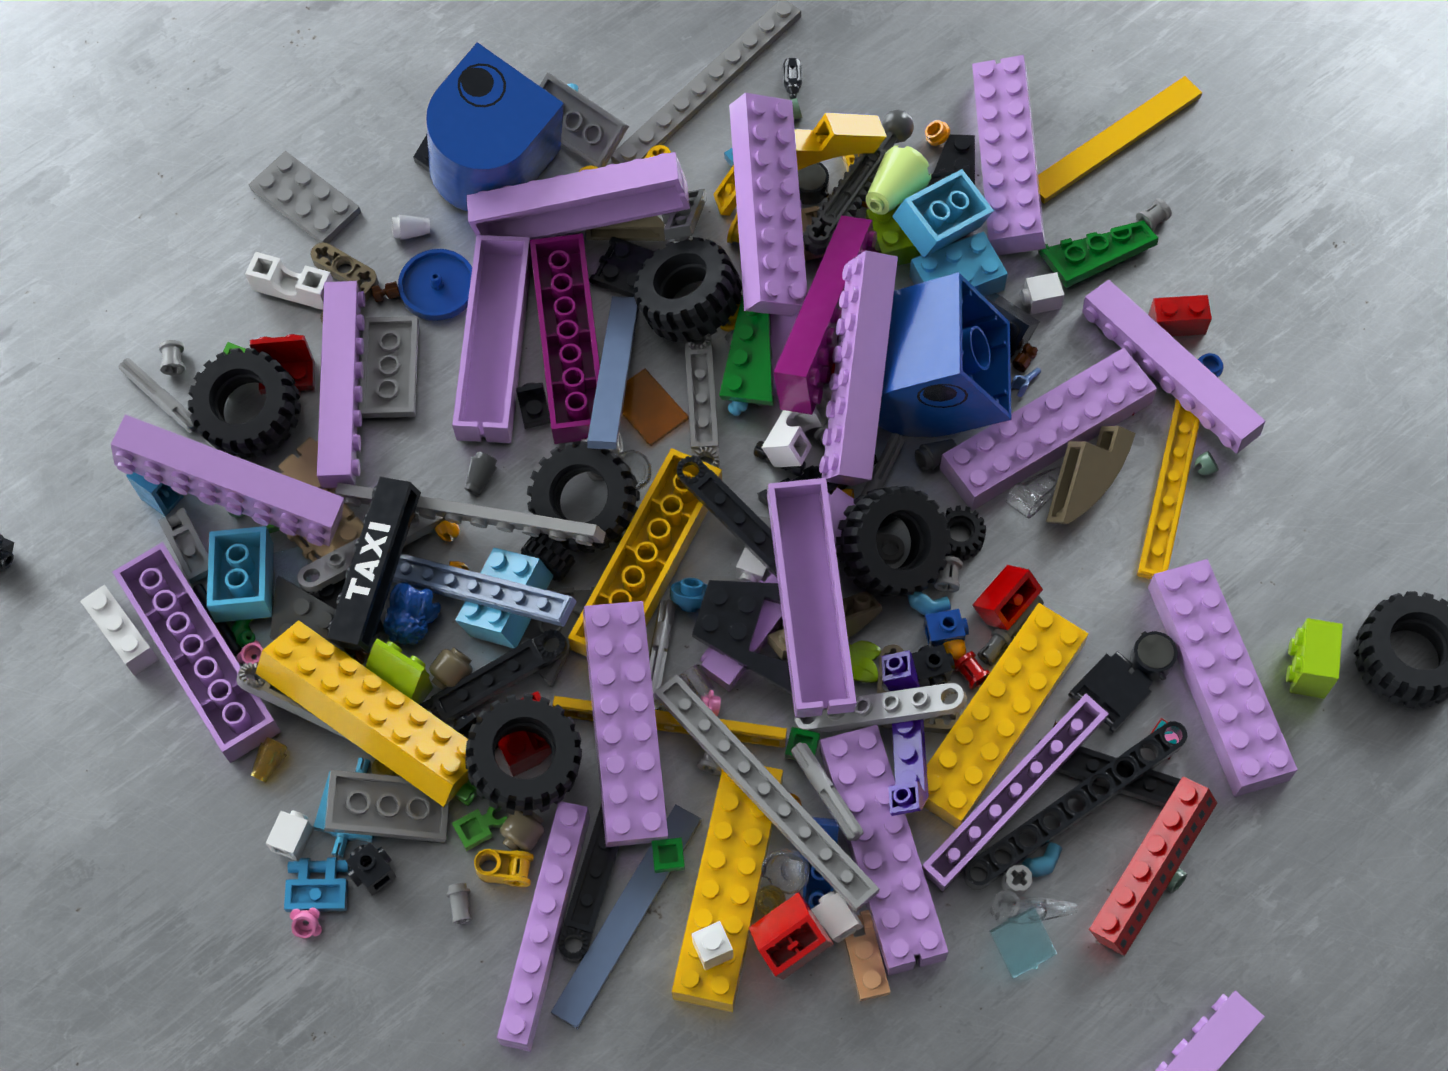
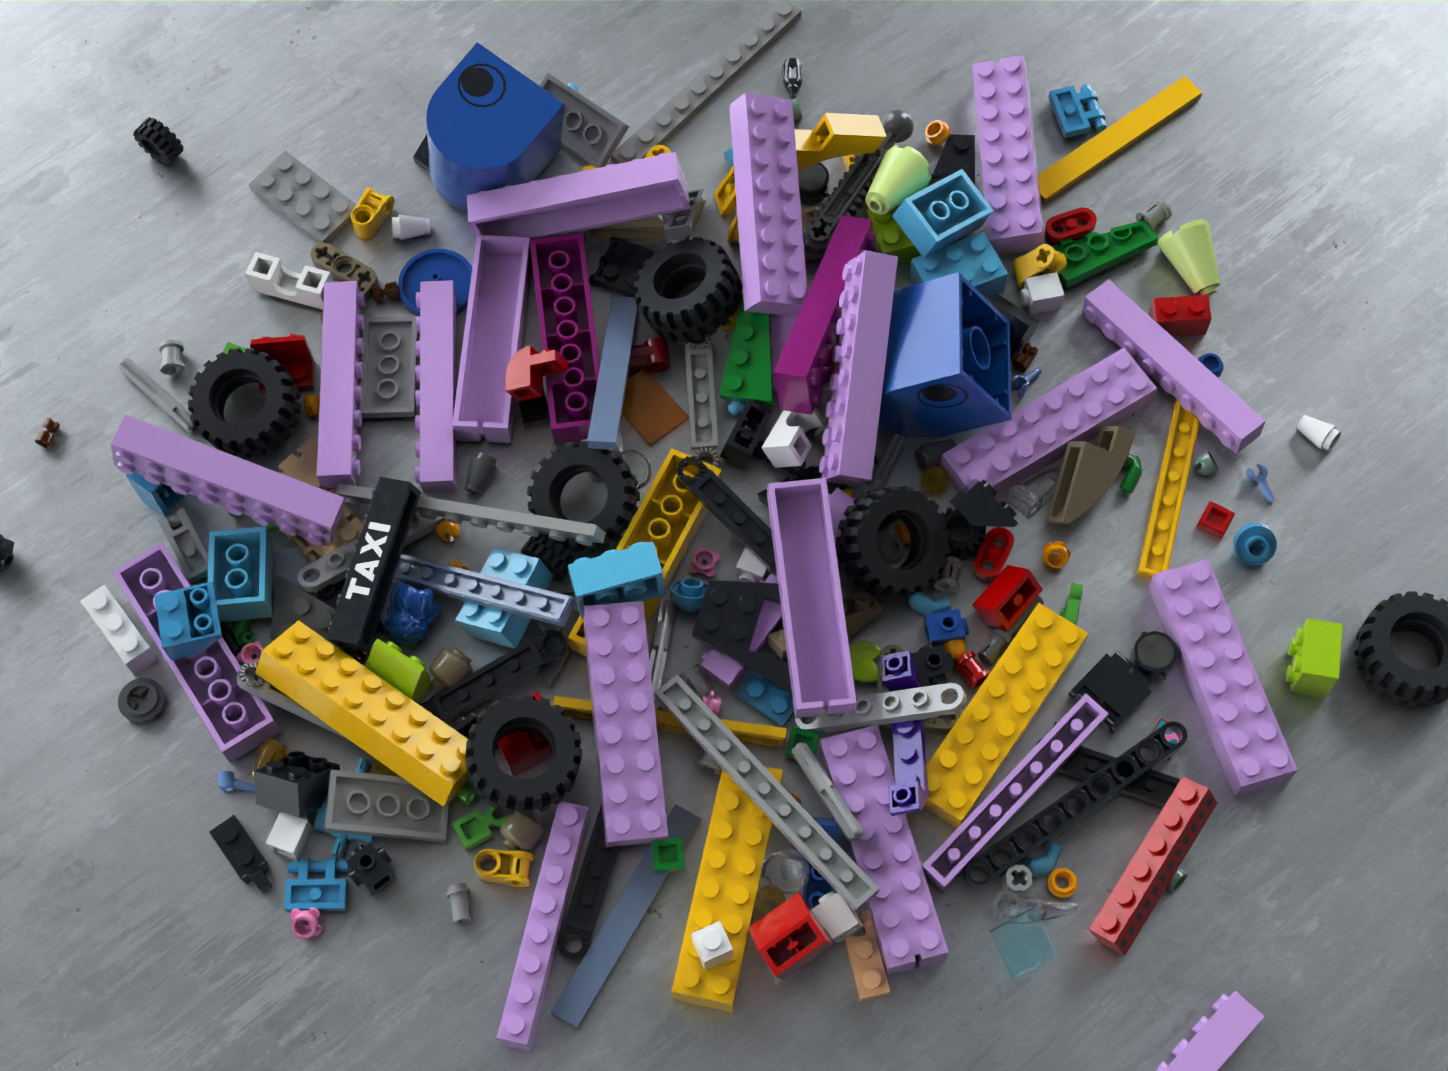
(46, 437): none -> reddish brown piece
(140, 688): none -> dark grey gear
(158, 141): none -> black tyre
(188, 620): none -> dark azure slope
(227, 782): none -> medium blue hand
(241, 852): none -> black hinge
(294, 783): none -> black slope
(311, 405): none -> light orange hinge
(371, 210): none -> yellow piece
(437, 386): none -> lavender brick
(527, 369): none -> red brick
(617, 576): none -> medium azure brick
(651, 356): none -> dark red piece
(701, 555): none -> bright pink plate
(746, 433): none -> black brick
(766, 700): none -> dark azure plate
(902, 532): none -> hinge
(934, 479): none -> clear yellow plate
(981, 508): none -> black slope
(993, 555): none -> red plate
(1038, 263): none -> yellow piece
(1059, 560): none -> light orange plate
(1068, 225): none -> red plate
(1068, 876): none -> light orange plate
(1070, 113): none -> dark azure plate
(1072, 611): none -> bright green plate
(1133, 474): none -> green arm
(1193, 256): none -> yellowish green cone
(1215, 519): none -> red tile
(1255, 544): none -> dark azure plate
(1261, 479): none -> medium blue hand
(1319, 432): none -> white cone

